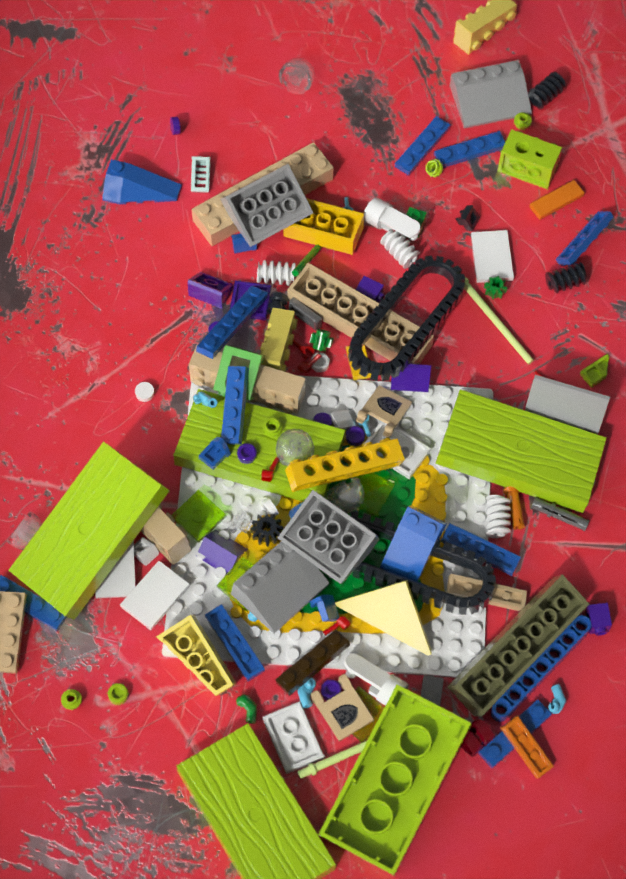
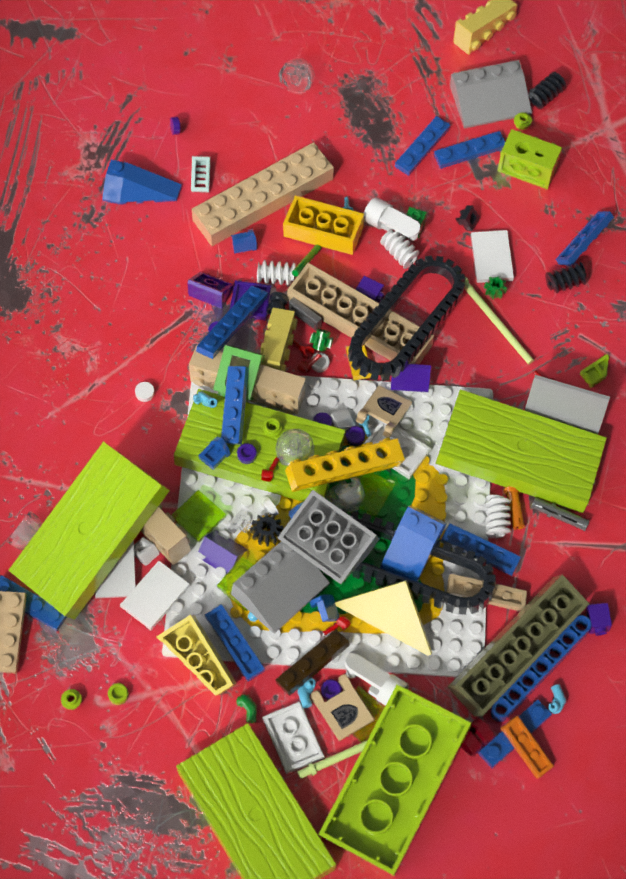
(267, 205): light grey slope -> none
(431, 170): lime plate -> none
(432, 689): flat silver tile -> none
(556, 199): orange tile -> none

